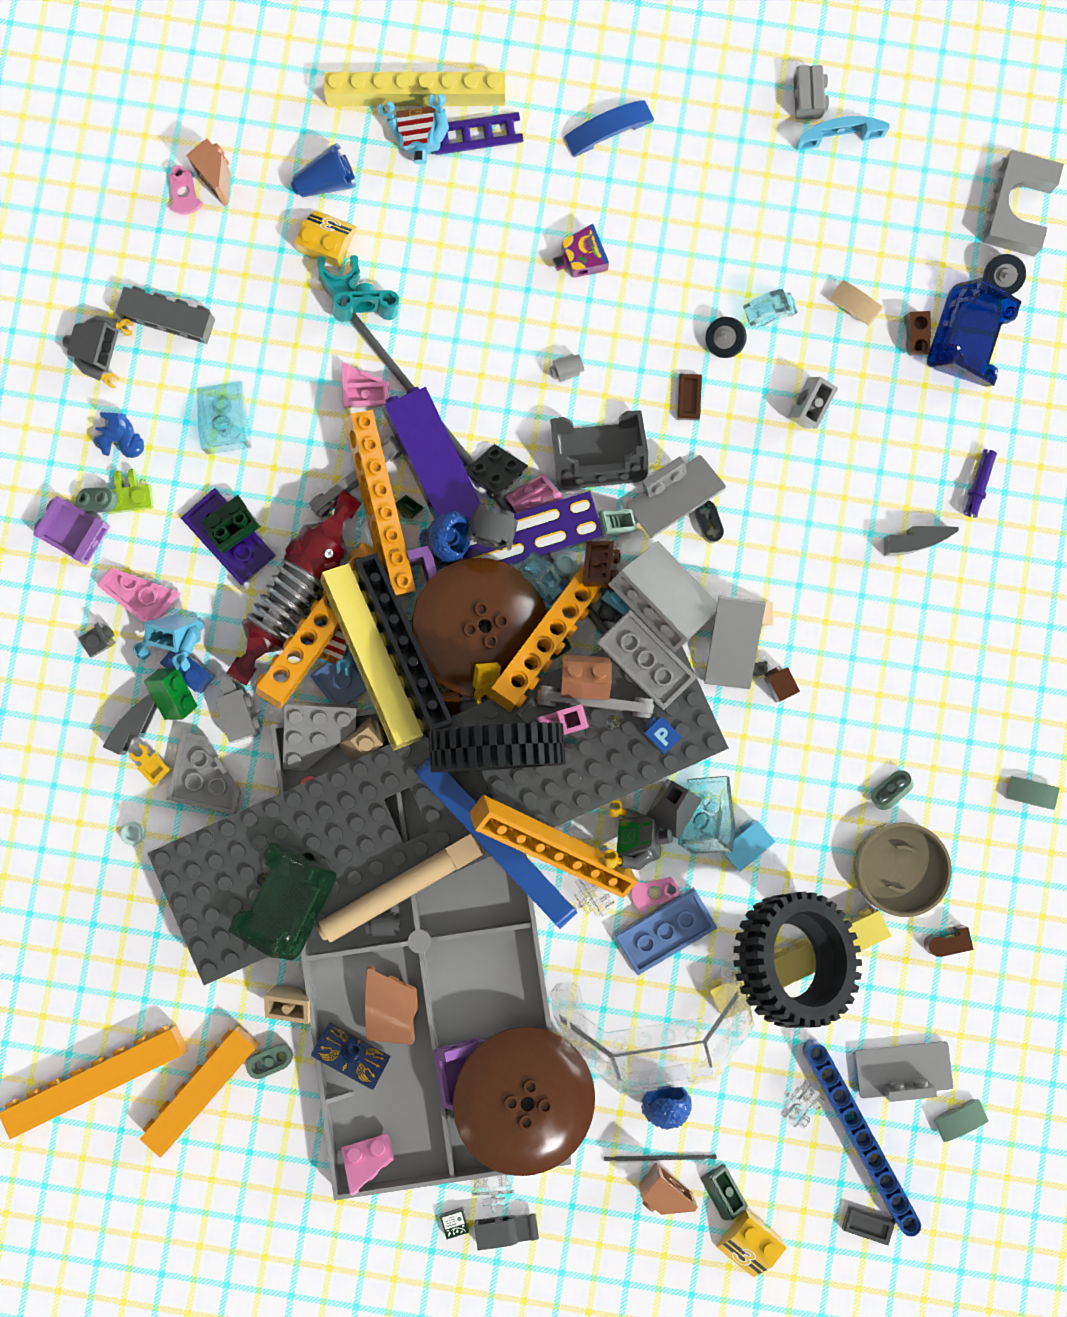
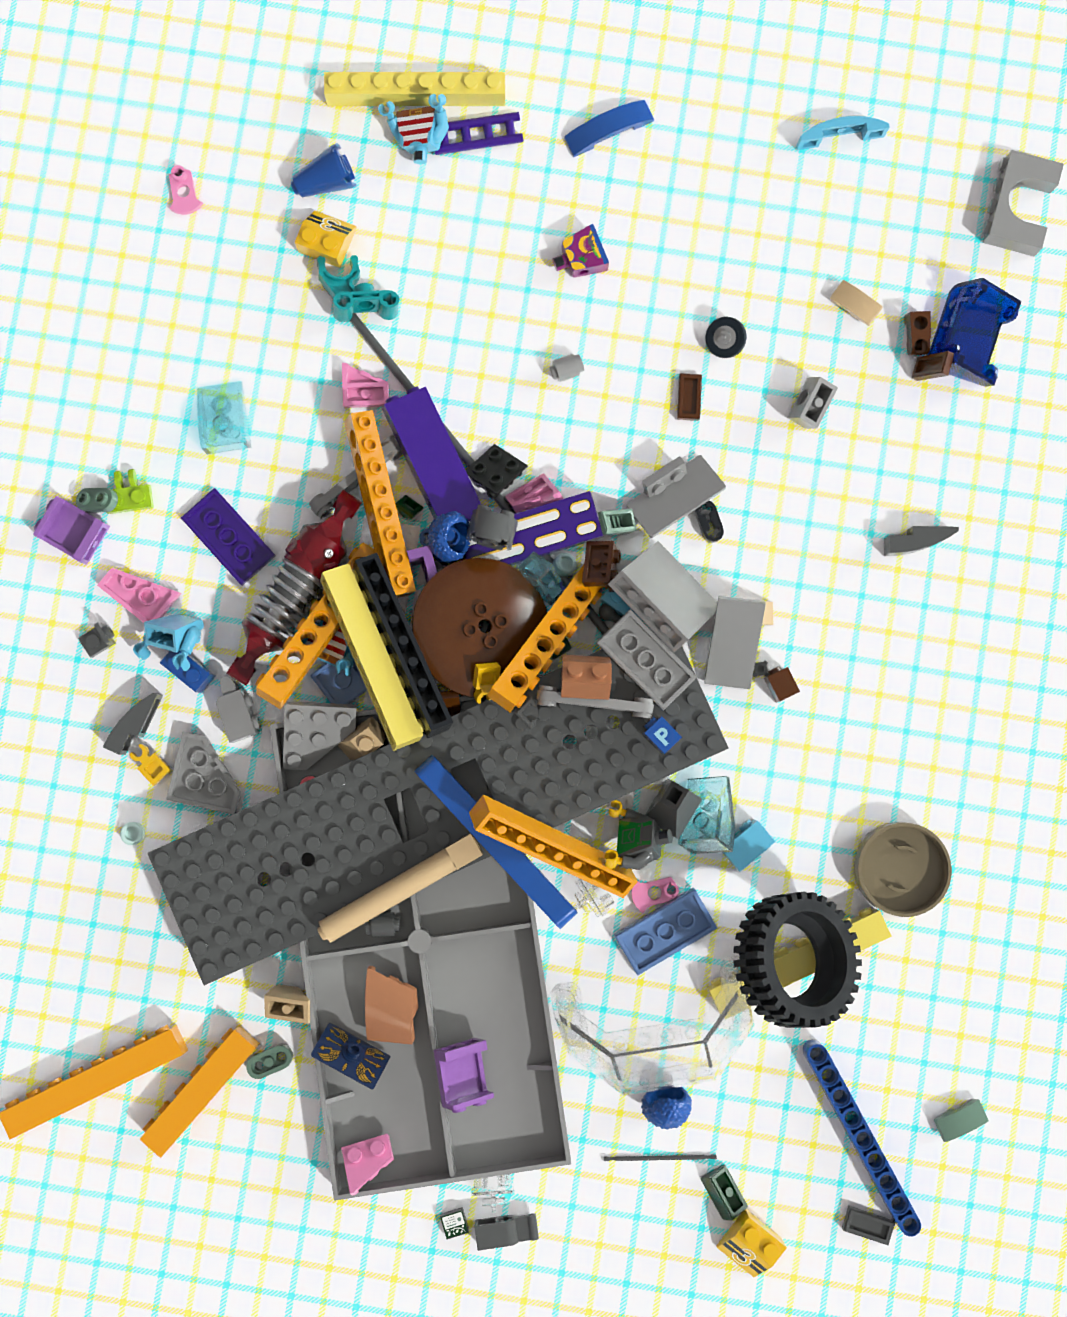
(94, 344): dark grey torso -> none
(119, 430): blue animal -> none
(165, 315): dark grey brick -> none
(170, 693): green brick -> none
(212, 168): nougat slope -> none
(230, 524): dark green brick -> none
(285, 904): clear green windscreen -> none
(490, 1094): reddish brown dish -> none
(496, 747): black tyre -> none
(572, 719): bright pink brick -> none
(600, 453): dark grey windscreen -> none
(665, 1193): nougat slope -> none
(770, 307): clear light blue brick -> none
(799, 1103): clear hips -> none
(810, 91): light grey brick -> none
(891, 790): sand green plate -> none
(904, 1071): light grey bracket -> none
(932, 366): none -> reddish brown tile
(949, 944): reddish brown leg -> none
(977, 492): dark purple pin -> none
(1006, 272): black wheel -> none
(1033, 793): sand green slope -> none

